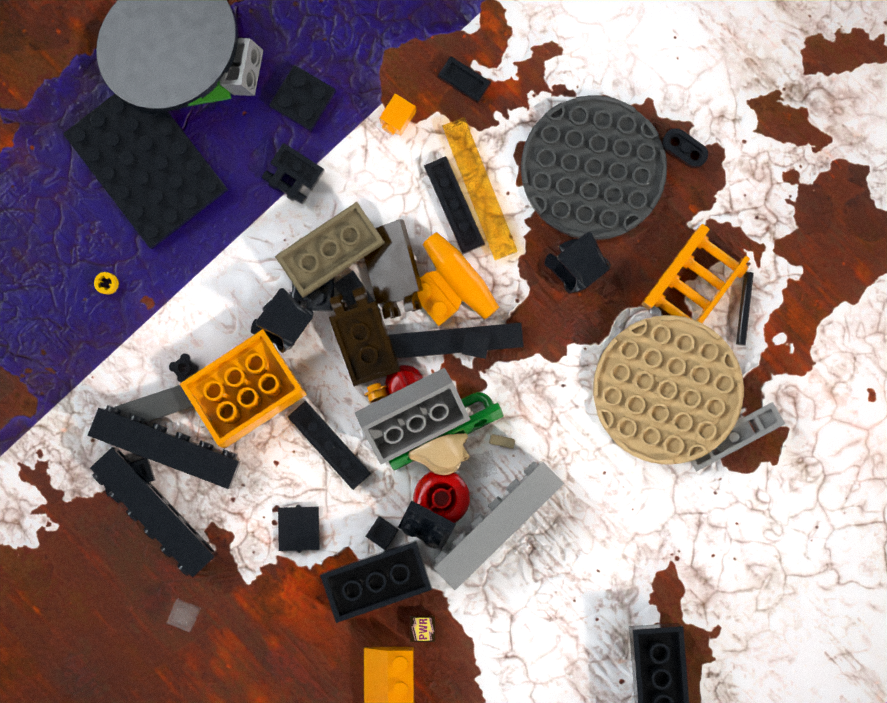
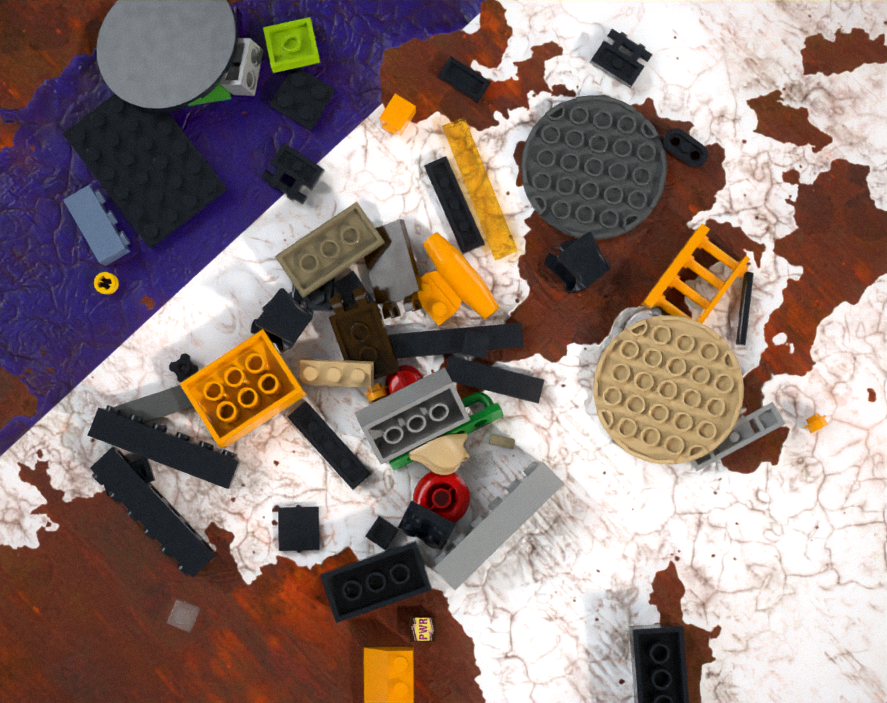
(97, 225): none -> sand blue brick
(291, 45): none -> lime plate
(337, 372): none -> tan plate
(494, 379): none -> black tile
(618, 64): none -> black plate
(815, 422): none -> light orange plate

